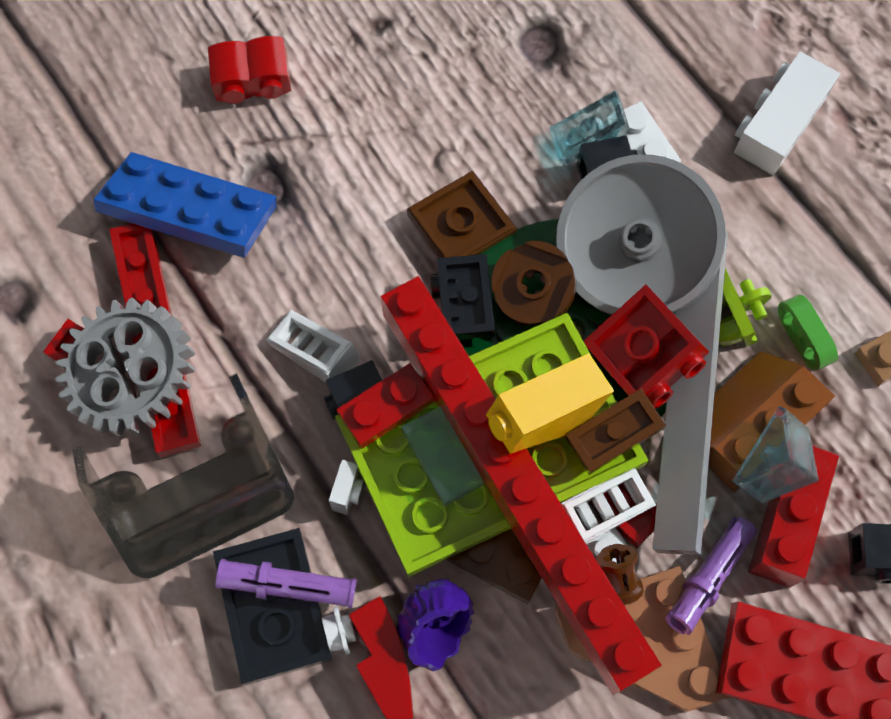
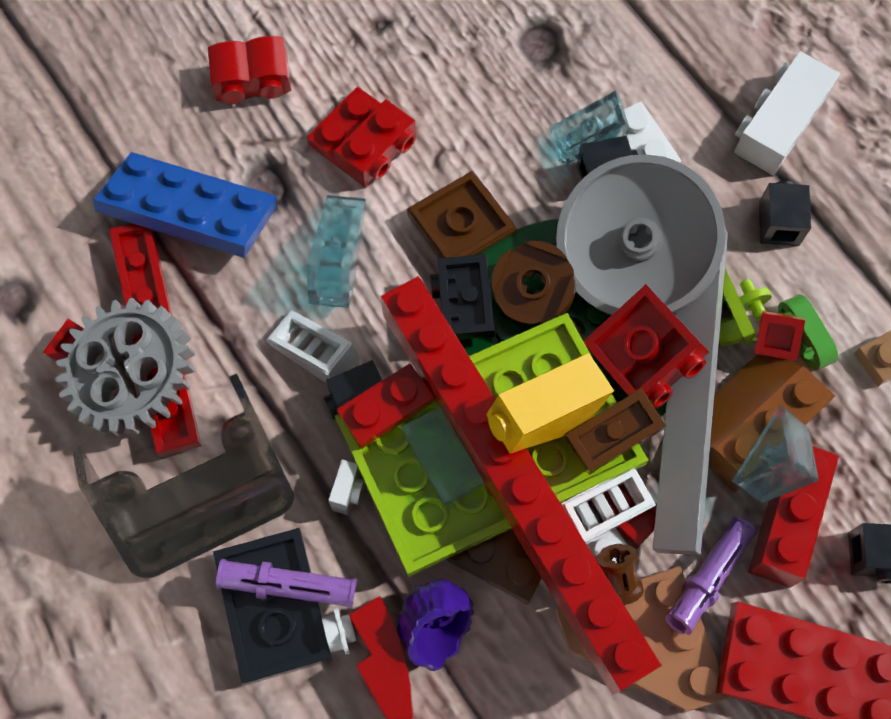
(336, 252): none -> clear light blue slope
(363, 136): none -> red plate
(779, 335): none -> red plate
(784, 214): none -> black brick

